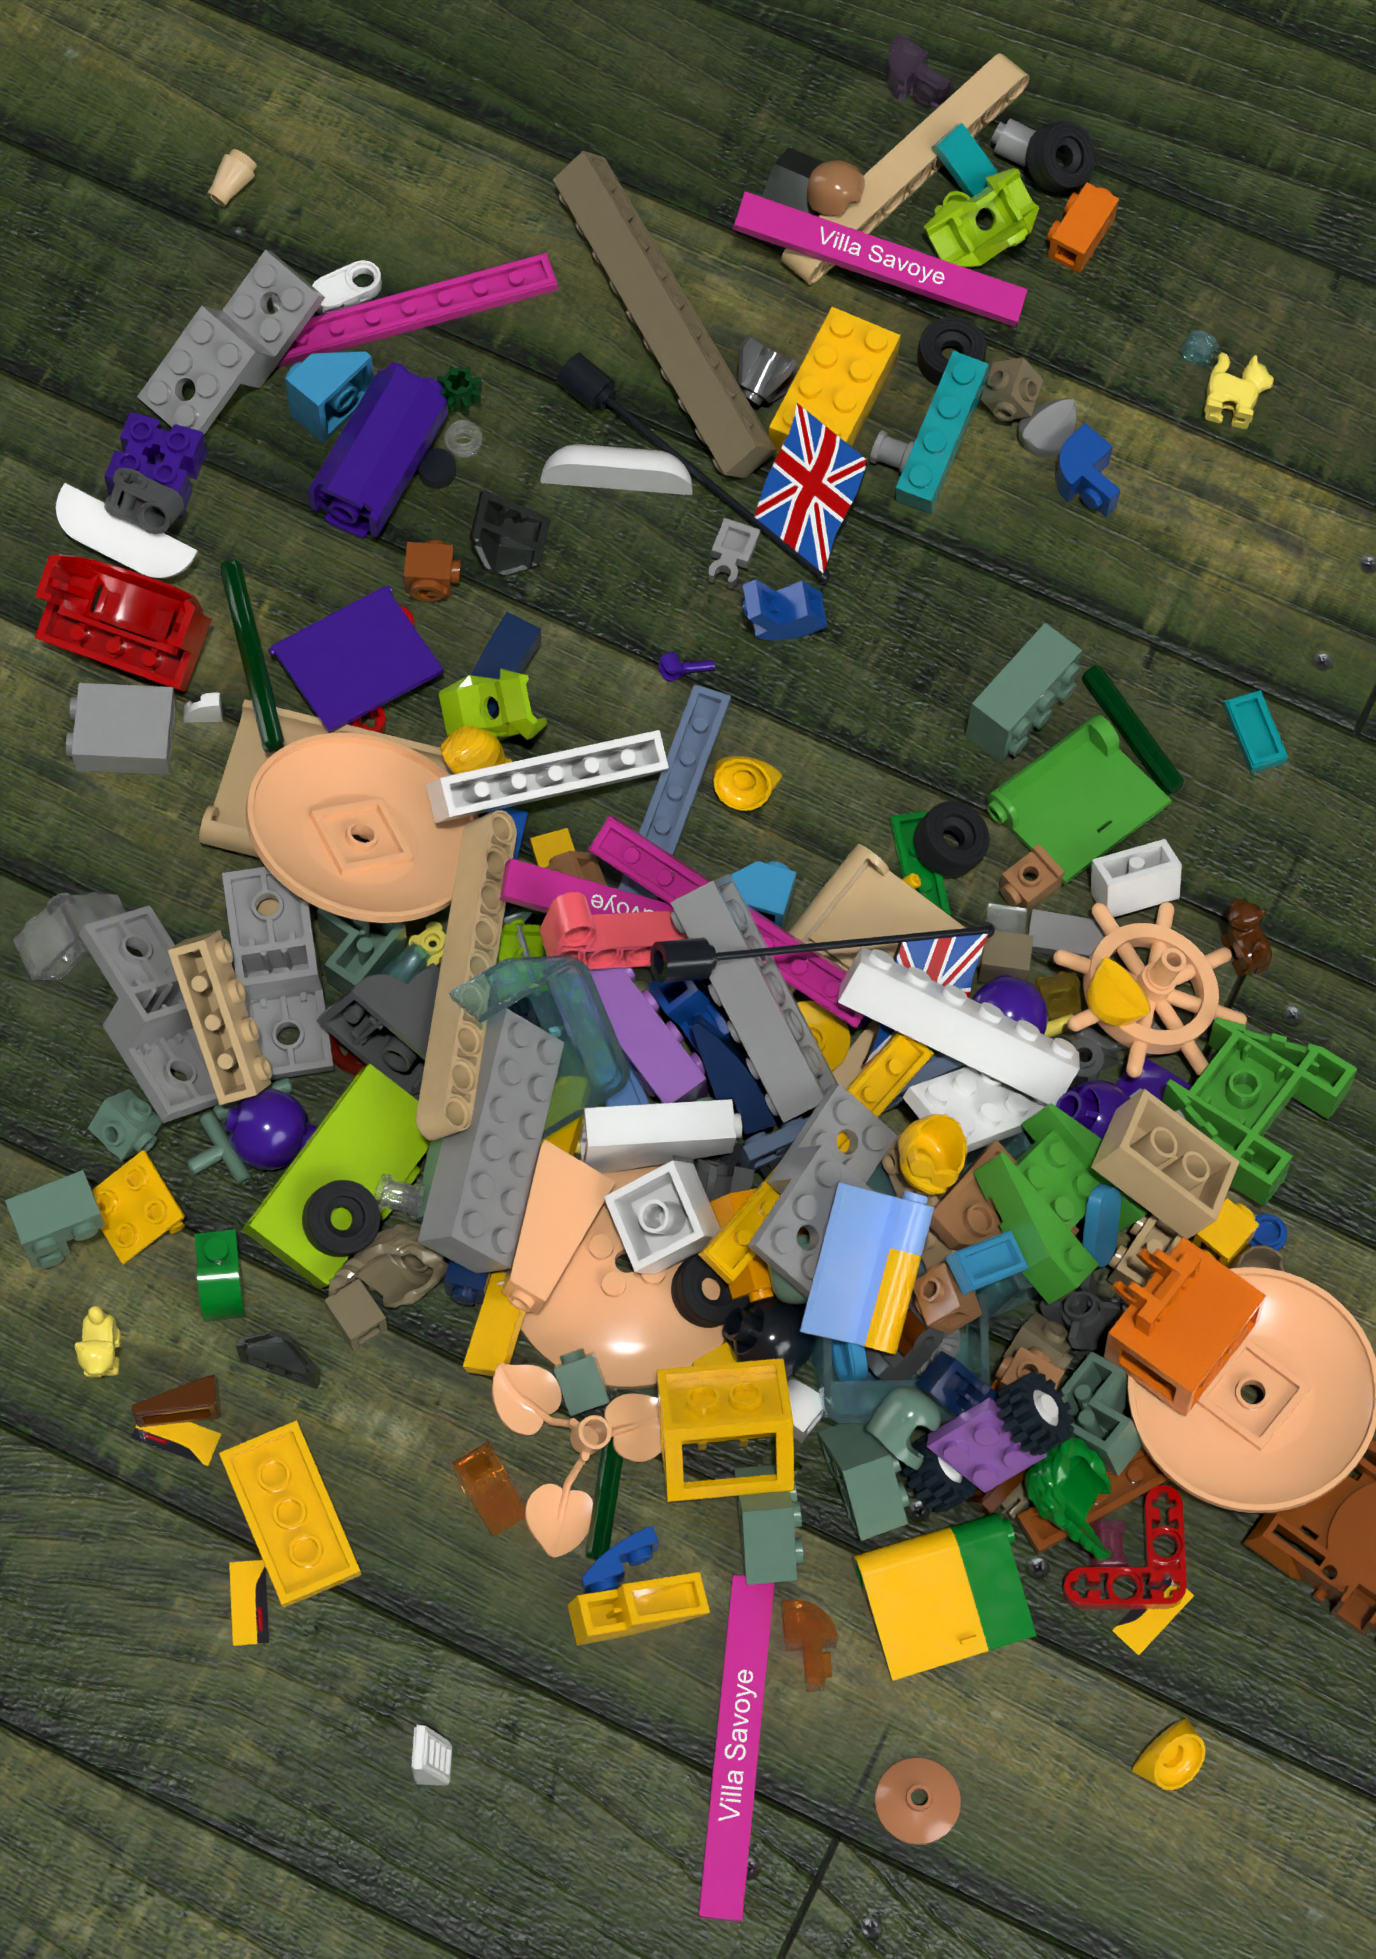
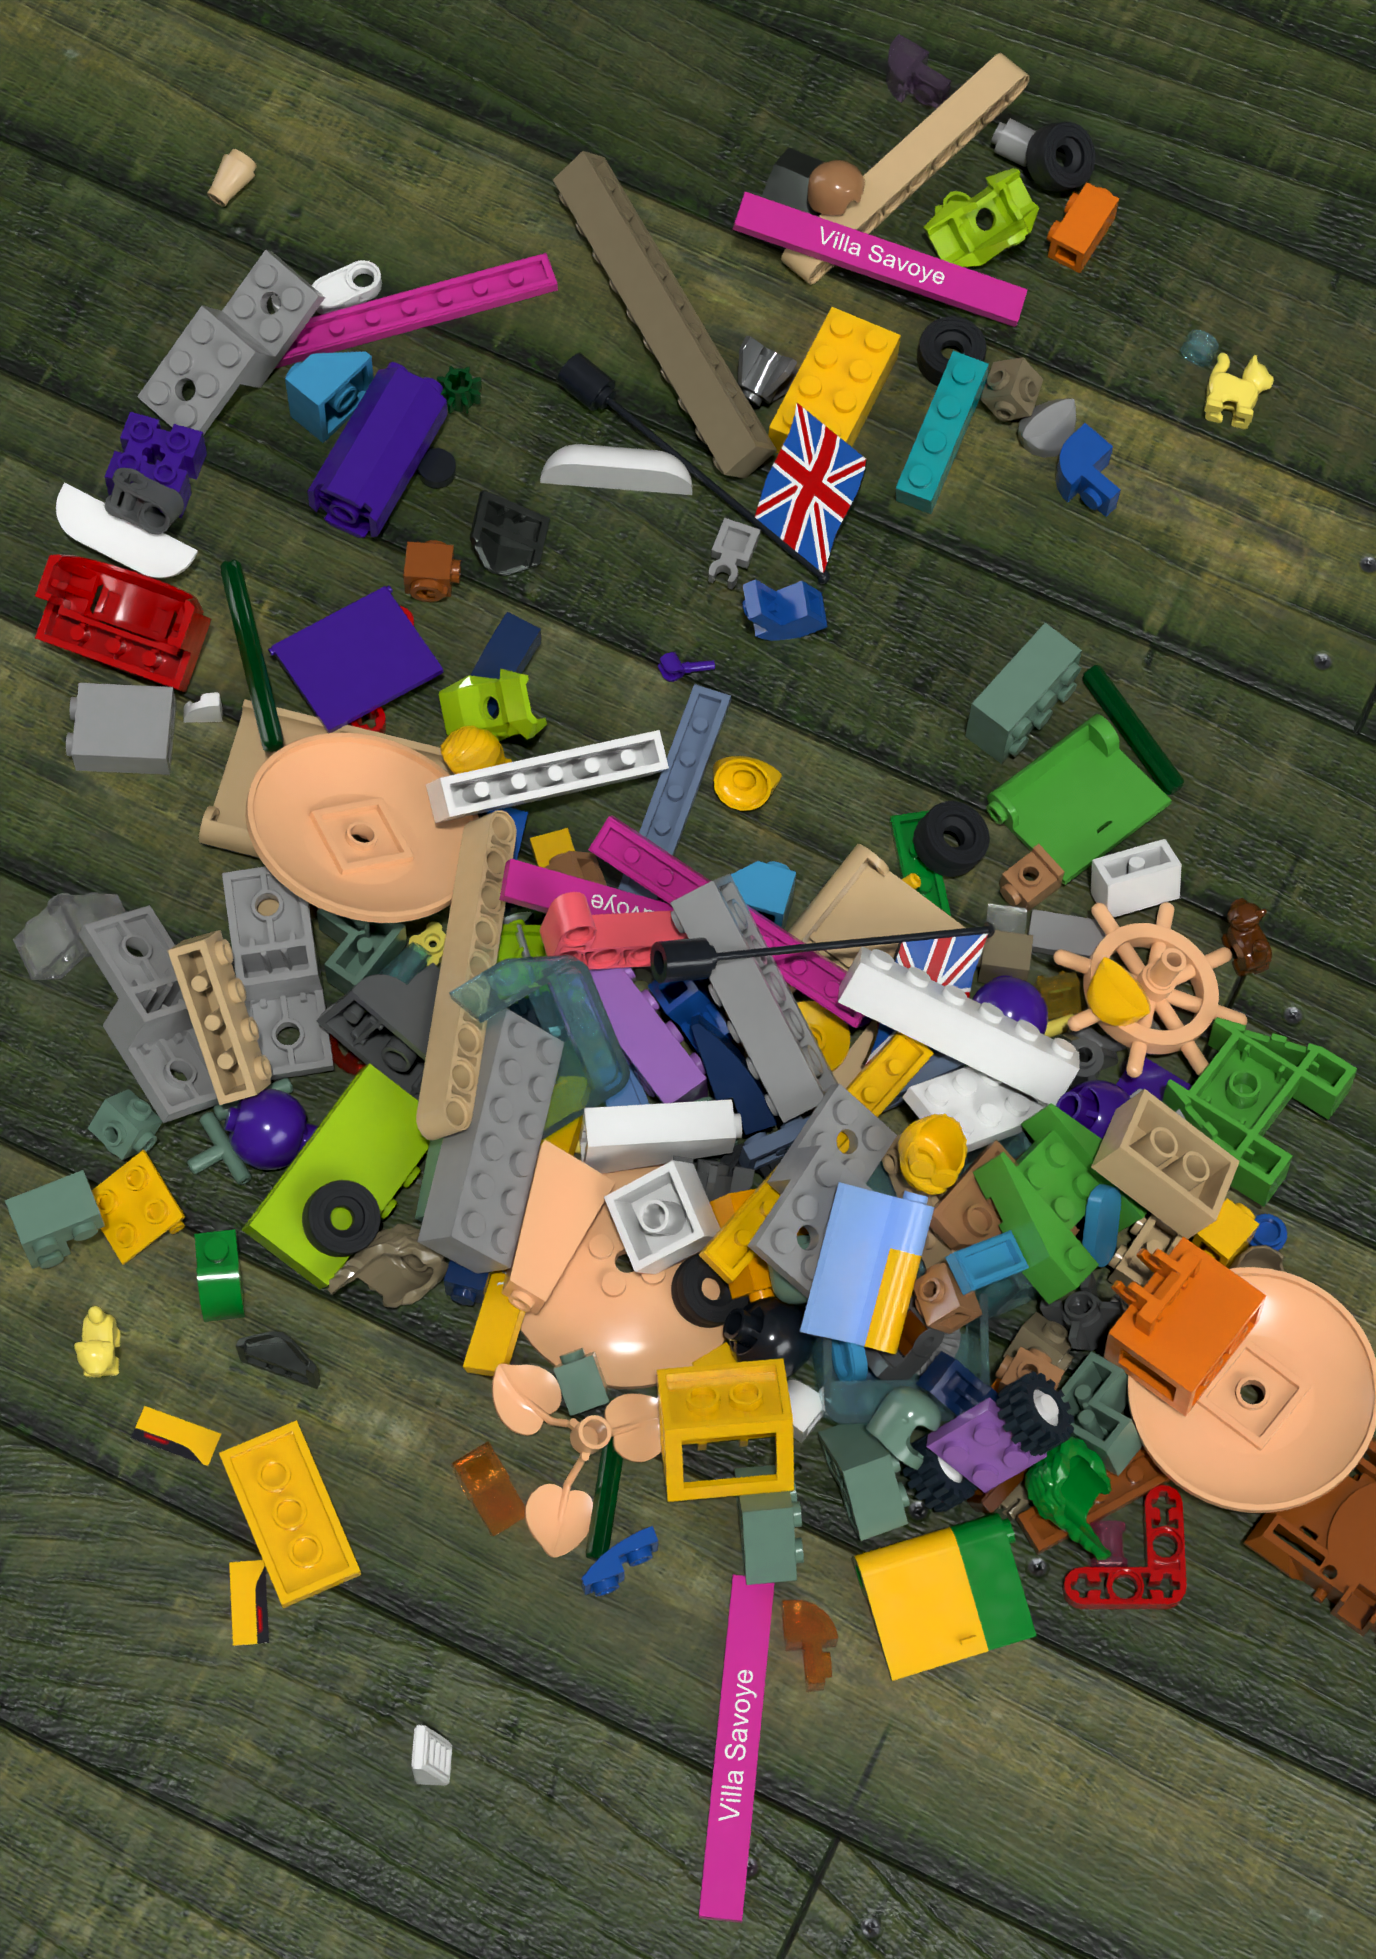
(183, 1404): reddish brown slope -> none
(355, 1314): dark tan brick -> none
(399, 1195): clear bush -> none
(459, 430): clear plate -> none
(637, 1608): yellow slope -> none
(890, 451): light grey bush -> none
(909, 1821): nougat dish -> none
(964, 160): teal tile -> none
(1143, 1625): yellow sticker -> none
(1172, 1757): yellow piece -> none
(1255, 731): teal tile -> none

